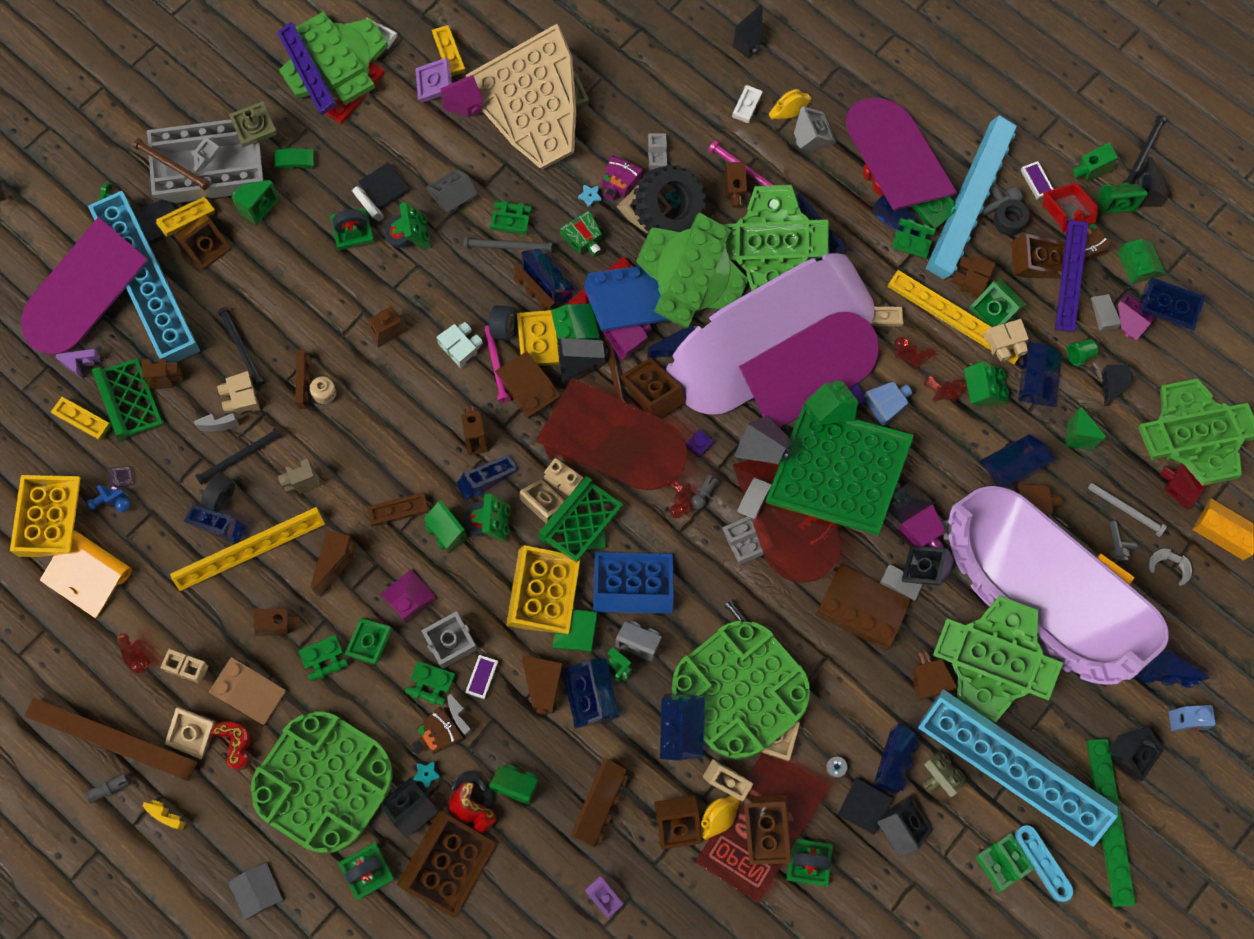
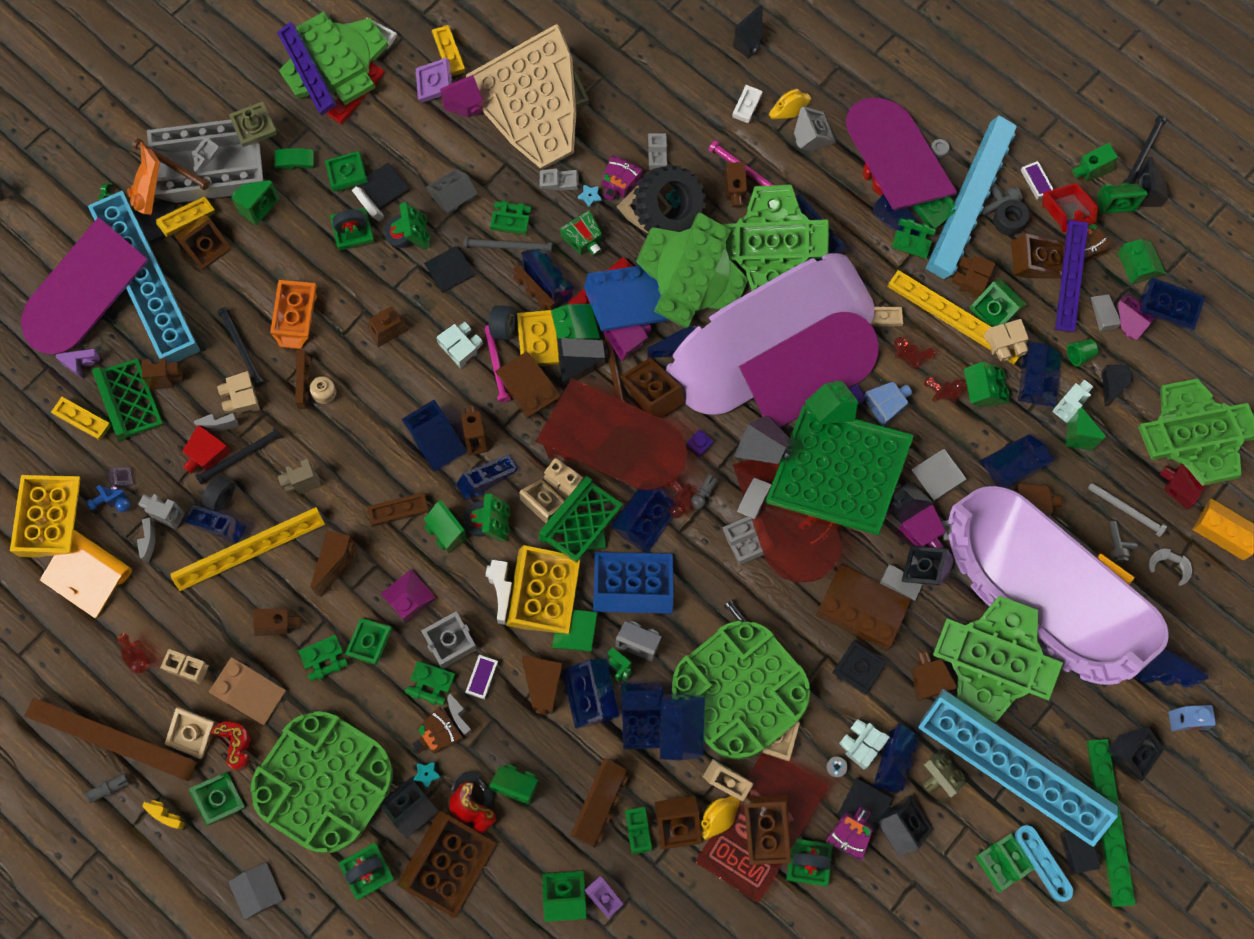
(143, 190): none -> orange slope
(147, 544): none -> light grey slope
(165, 513): none -> light grey hips
(203, 450): none -> red torso
(216, 799): none -> green slope
(293, 313): none -> orange slope
(346, 171): none -> green tile
(433, 435): none -> clear blue slope
(449, 269): none -> black slope
(497, 575): none -> white slope
(556, 180): none -> light grey slope
(563, 896): none -> green slope
(638, 830): none -> green slope
(641, 715): none -> clear blue slope
(644, 518): none -> clear blue slope
(851, 833): none -> magenta torso
(859, 667): none -> black tile
(866, 745): none -> light aqua hips
(939, 474): none -> light grey slope
(940, 148): none -> light grey tile
(1073, 401): none -> light aqua hips
(1079, 854): none -> black slope

